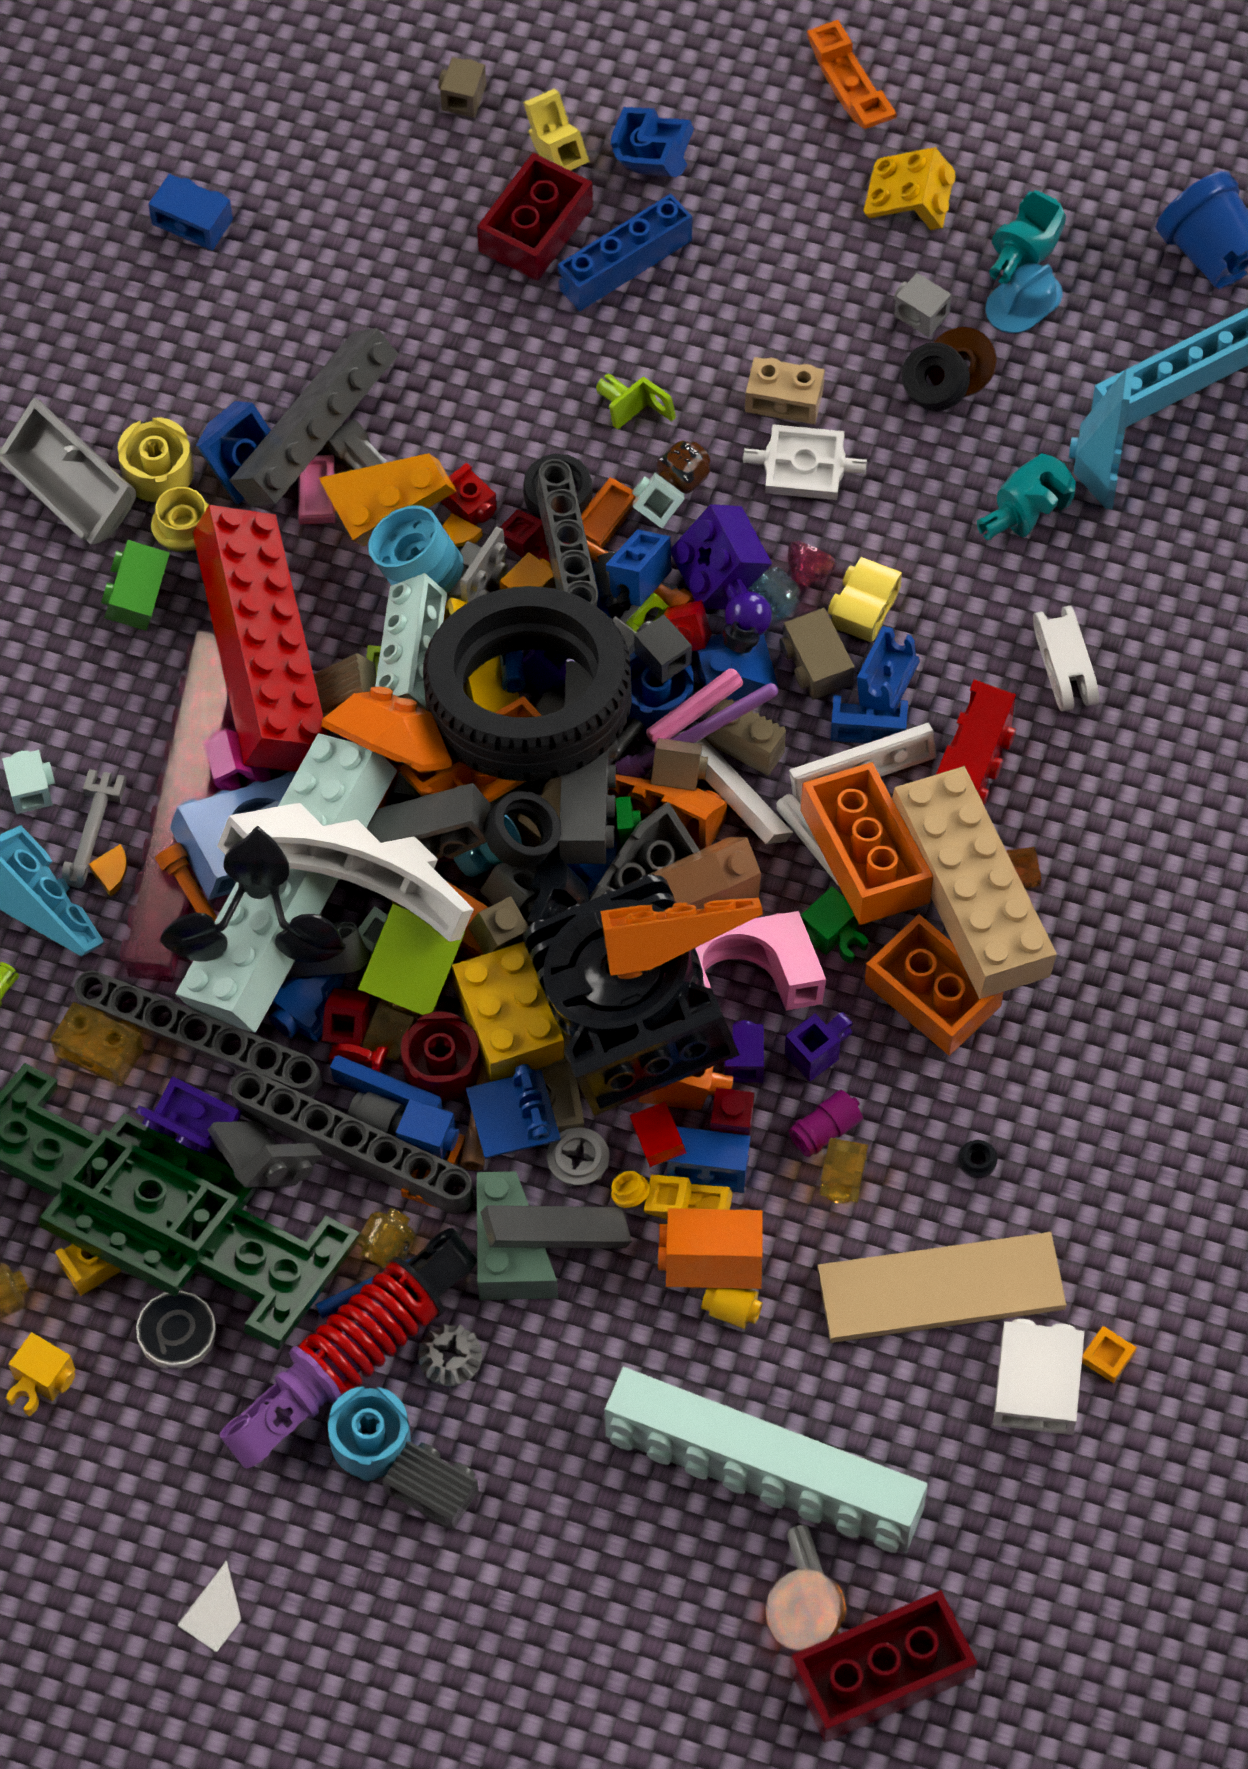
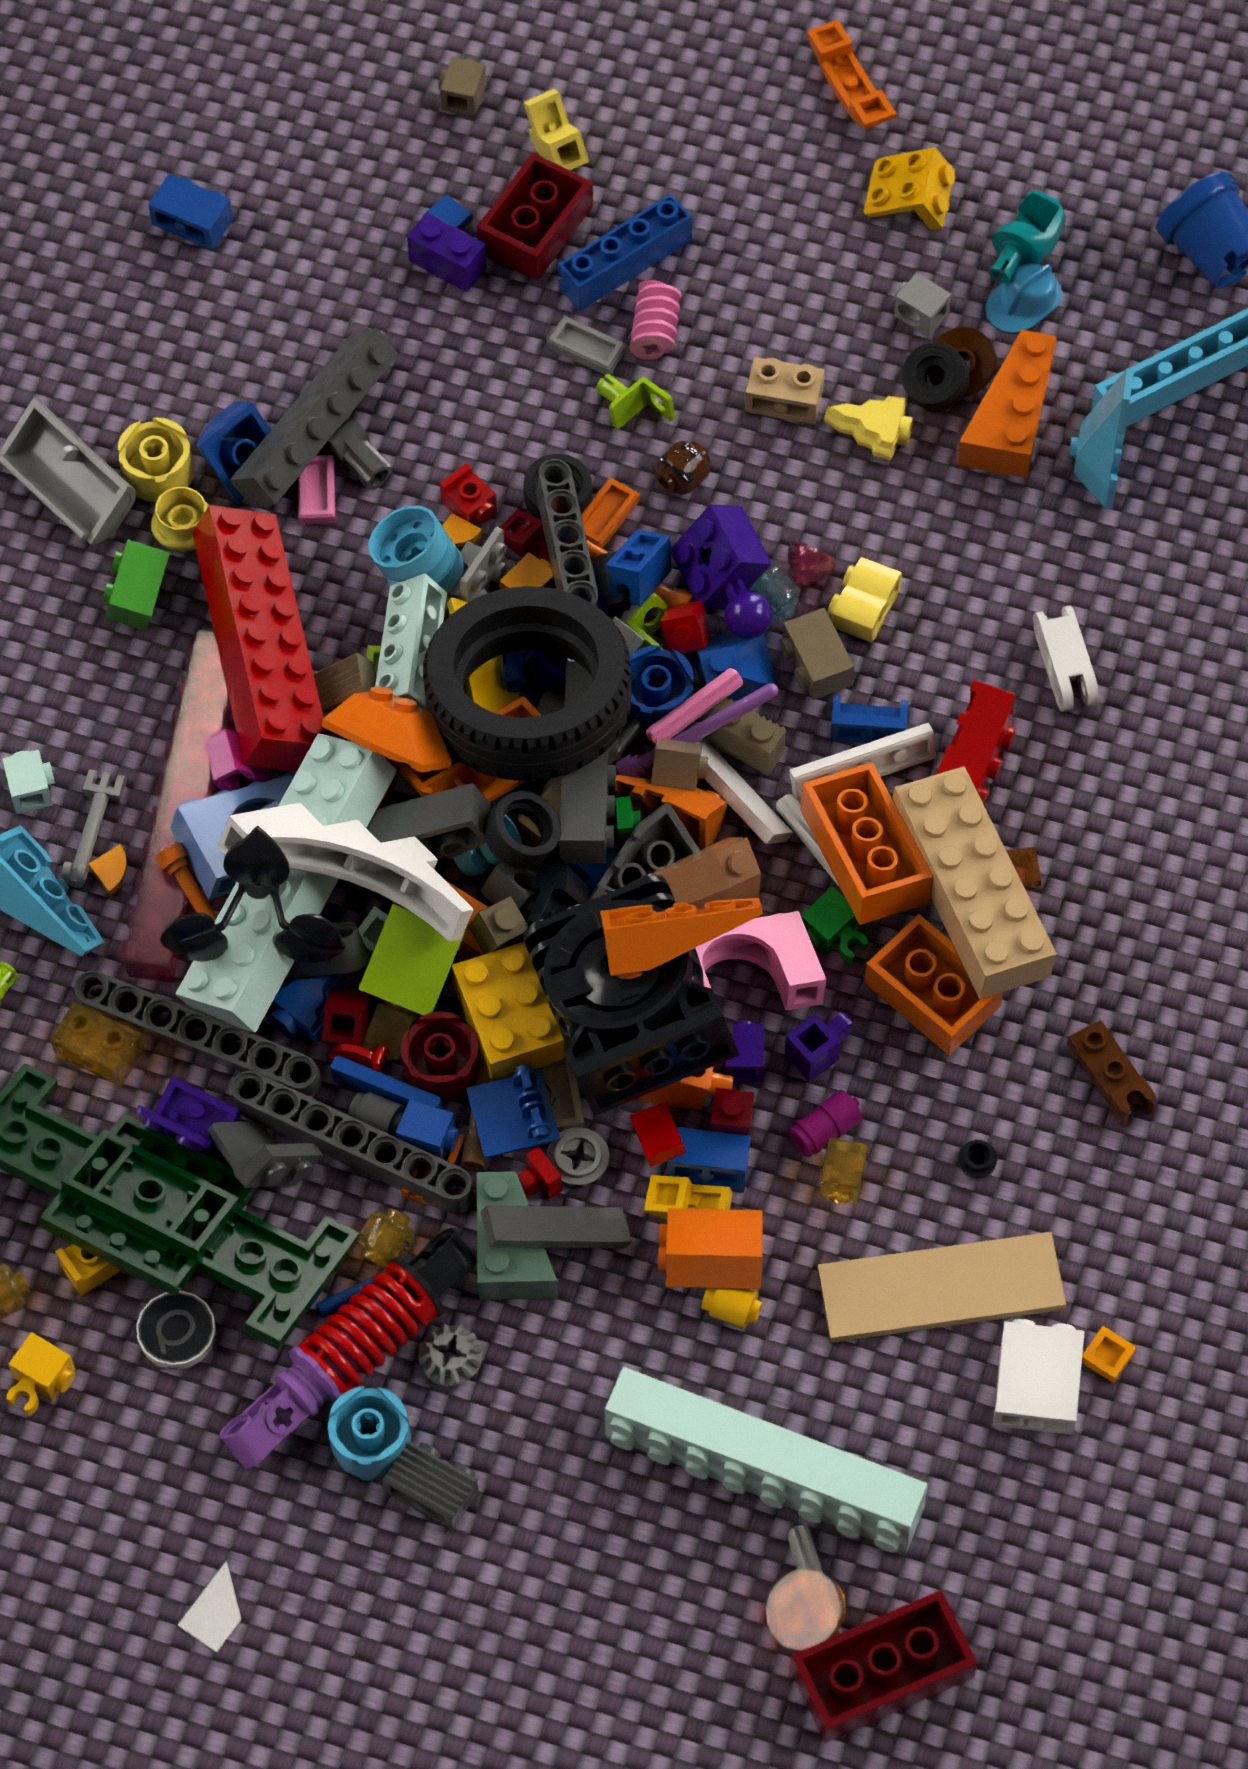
(375, 491): light orange wedge -> none
(446, 252): none -> dark purple brick
(451, 212): none -> blue tile
(540, 1175): none -> red tile
(586, 345): none -> light grey tile
(629, 1189): yellow plate -> none
(651, 143): blue brick -> none
(655, 320): none -> bright pink piece
(657, 499): light aqua brick -> none
(662, 648): dark grey brick -> none
(739, 639): black plate -> none
(804, 462): white plate -> none
(874, 424): none -> light yellow rock
(886, 671): blue hinge -> none
(1009, 416): none -> orange wedge
(1027, 492): teal piece -> none
(1112, 1071): none -> reddish brown plate

